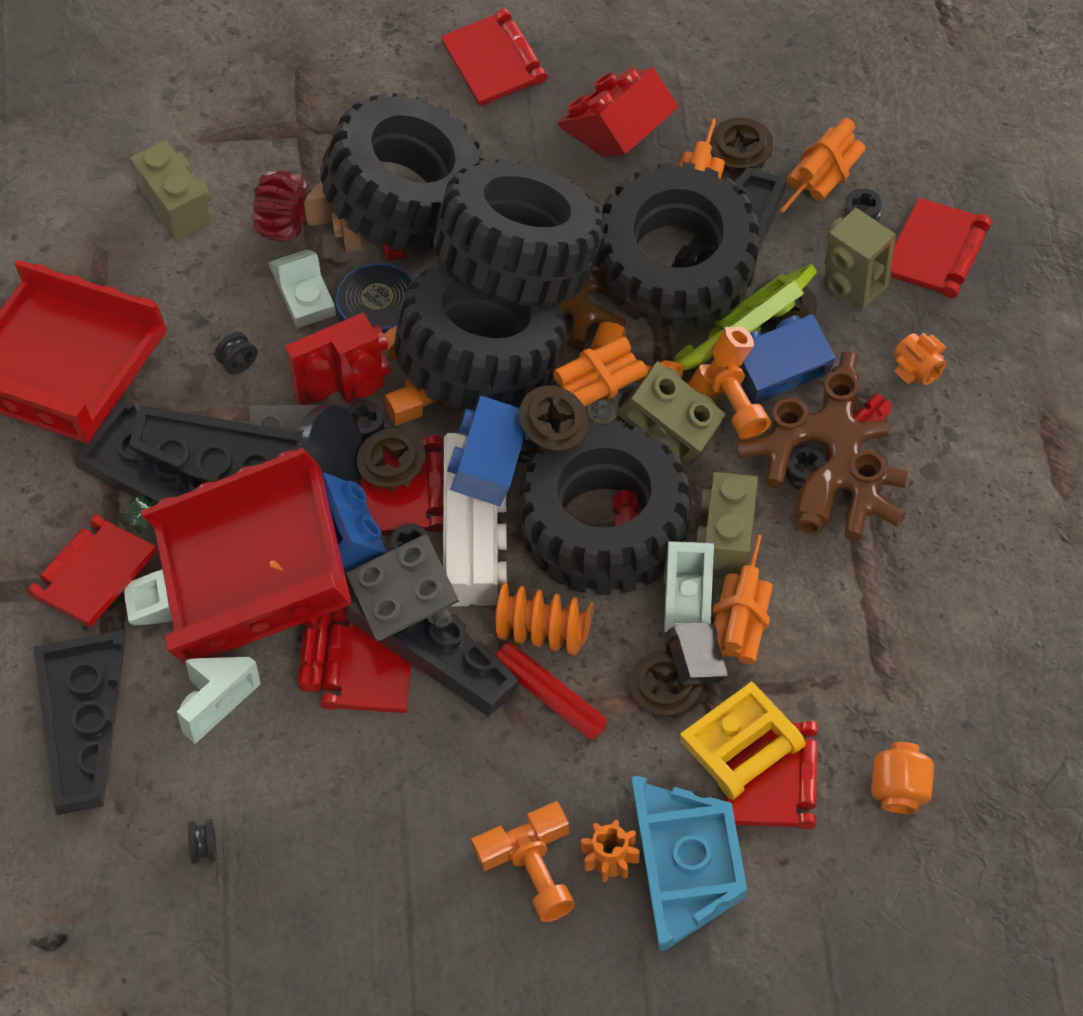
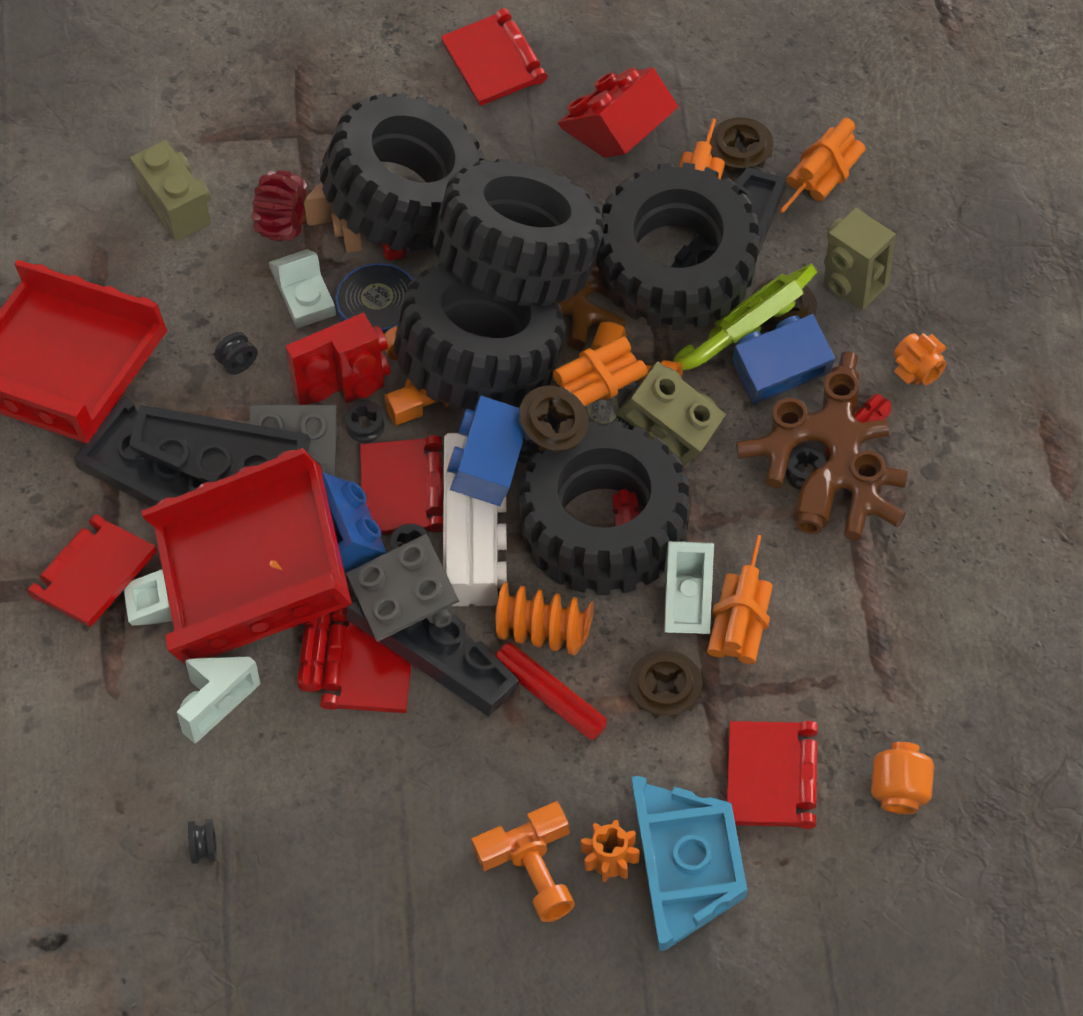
(78, 713): black wing -> none
(132, 515): clear green plate -> none
(332, 440): black tile -> none
(402, 446): dark brown gear -> none
(696, 653): tile -> none
(725, 377): orange bar -> none
(730, 520): olive brick -> none
(732, 729): yellow plate -> none
(864, 197): black bush -> none
(938, 246): red piece -> none

